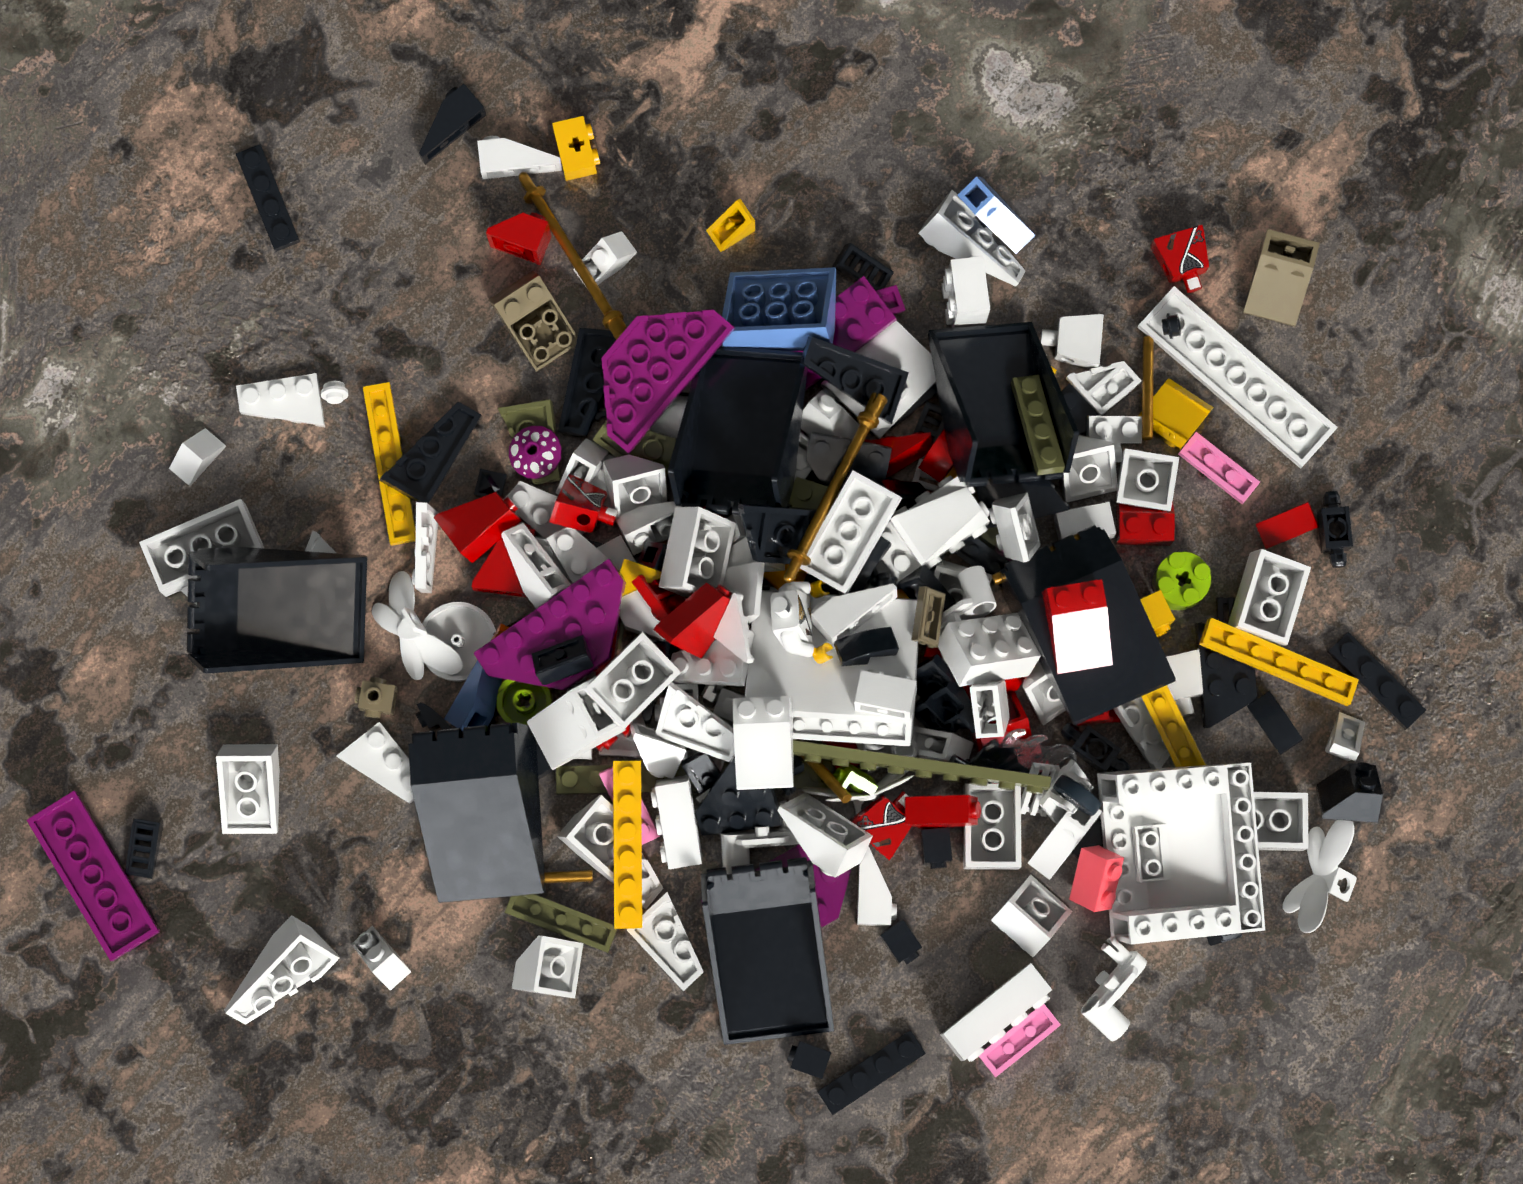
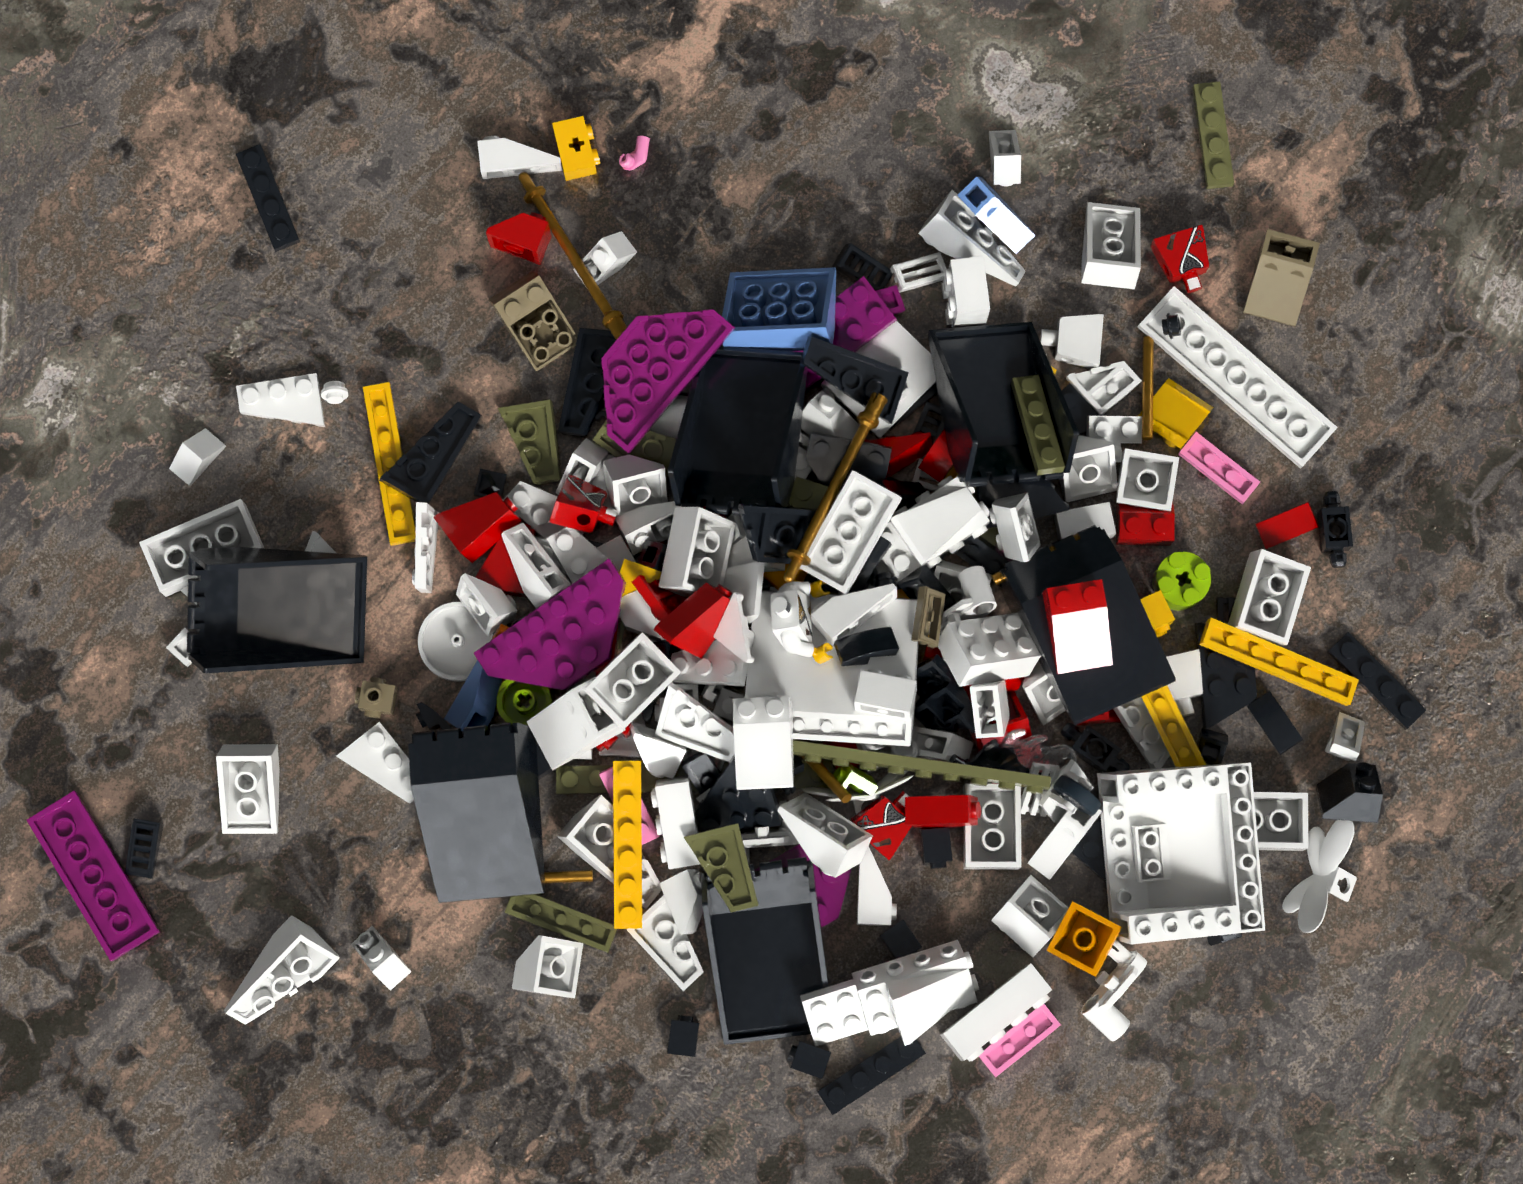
(179, 647): none -> white plate
(415, 643): white piece -> none
(455, 116): black slope -> none
(486, 603): none -> white slope
(543, 461): magenta dish -> none
(562, 660): black slope -> none
(638, 156): none -> bright pink arm
(683, 1036): none -> black brick
(684, 899): none -> white slope
(726, 864): none -> olive wing
(732, 226): yellow slope -> none
(898, 993): none -> white wedge
(900, 278): none -> white tile
(1005, 157): none -> white slope
(1084, 939): none -> light orange slope
(1096, 878): coral brick -> none
(1111, 246): none -> white slope
(1212, 746): none -> black slope
(1213, 135): none -> olive plate

